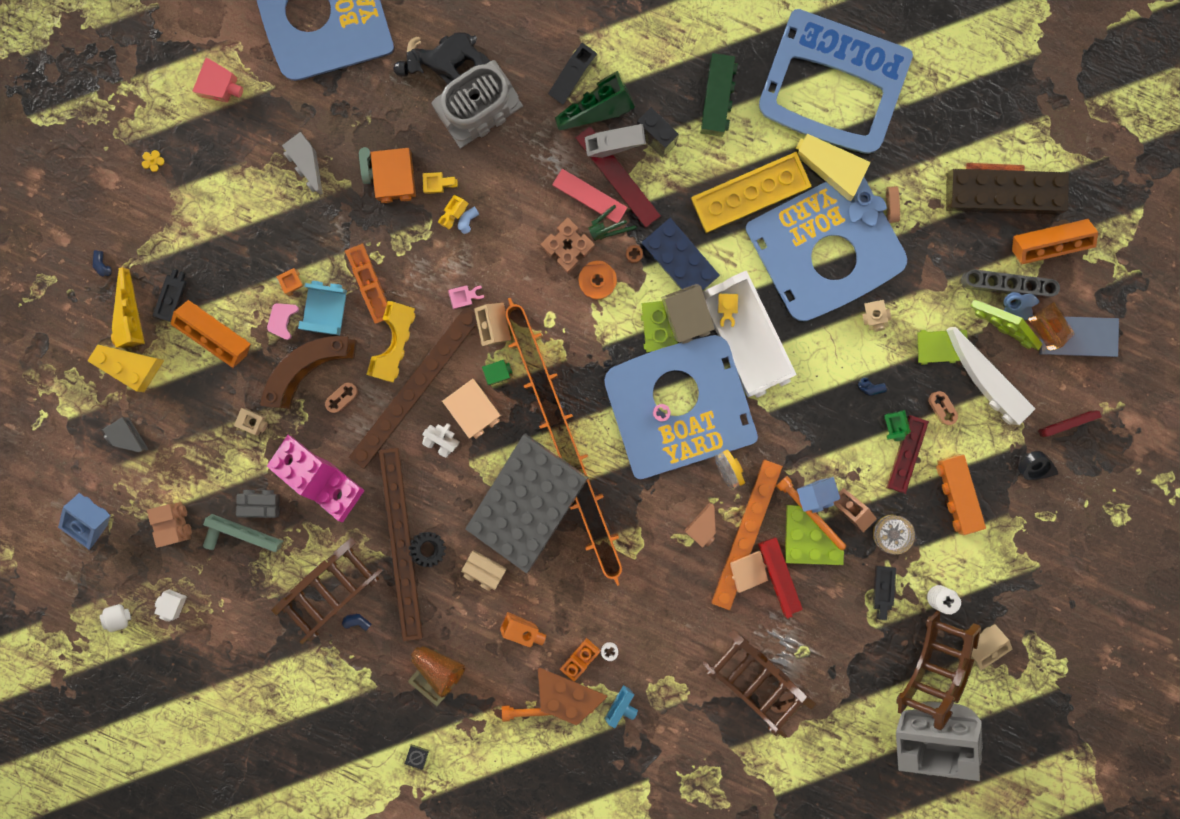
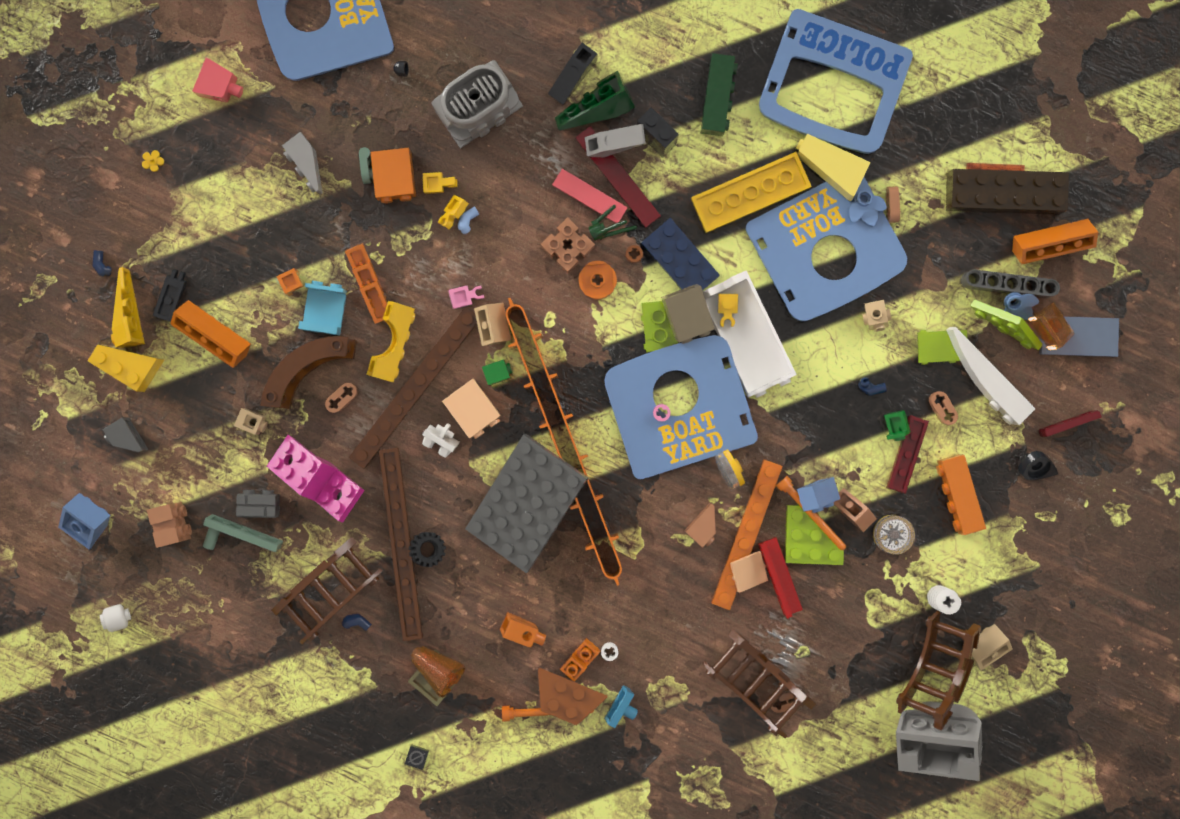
(169, 605): white brick -> none
(280, 318): bright pink piece -> none
(446, 56): black animal -> none
(483, 570): tan brick -> none
(884, 590): black hinge -> none

